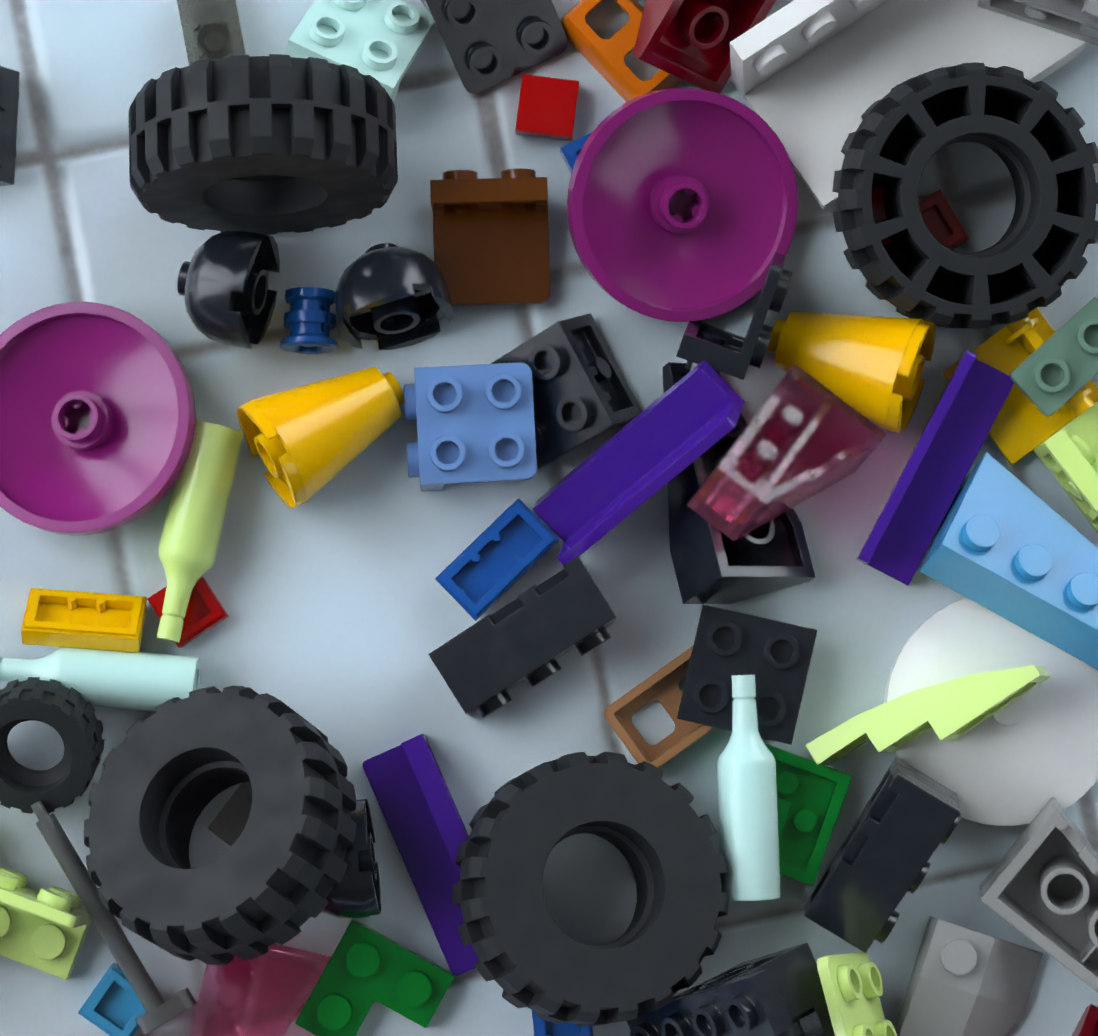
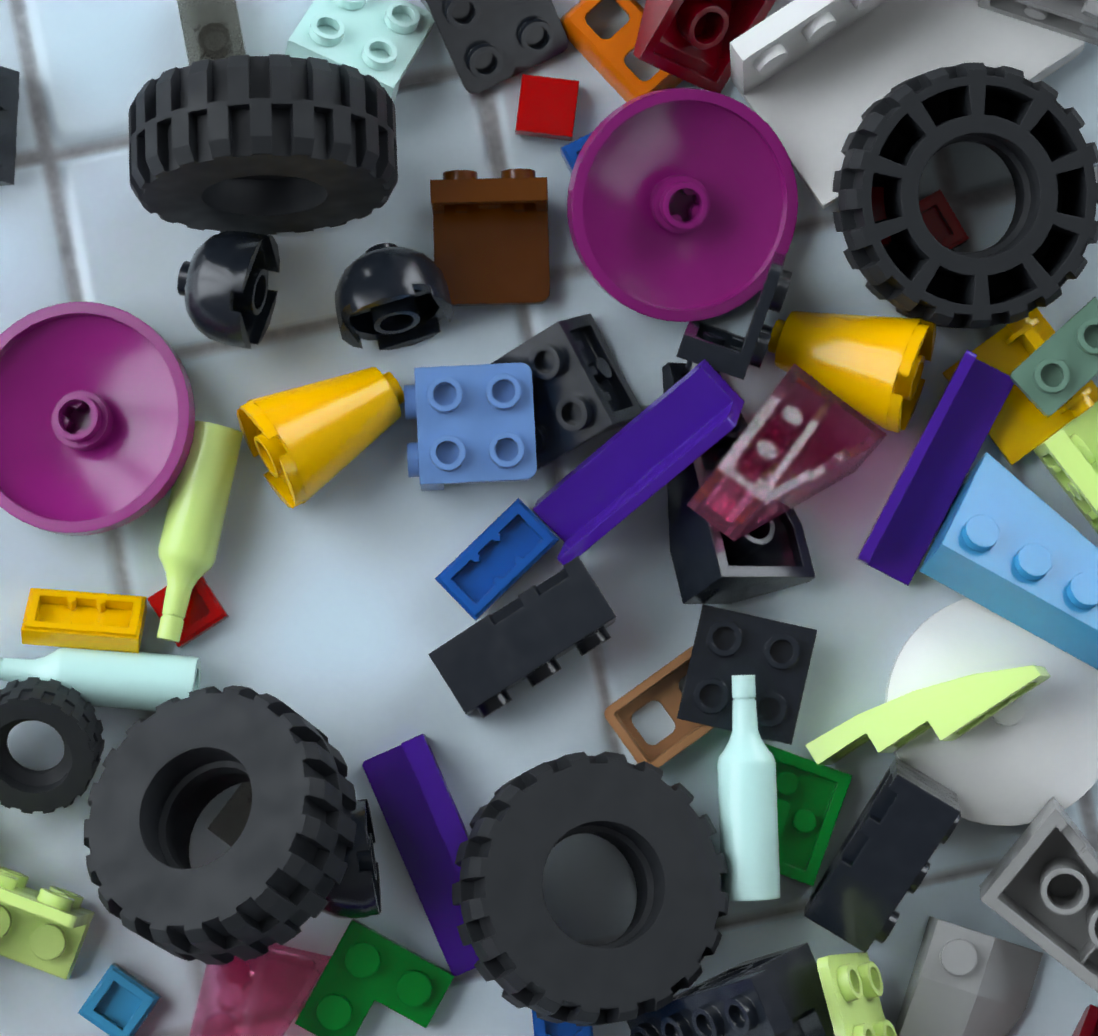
(157, 1009): dark grey piece -> none
(309, 321): blue bush -> none

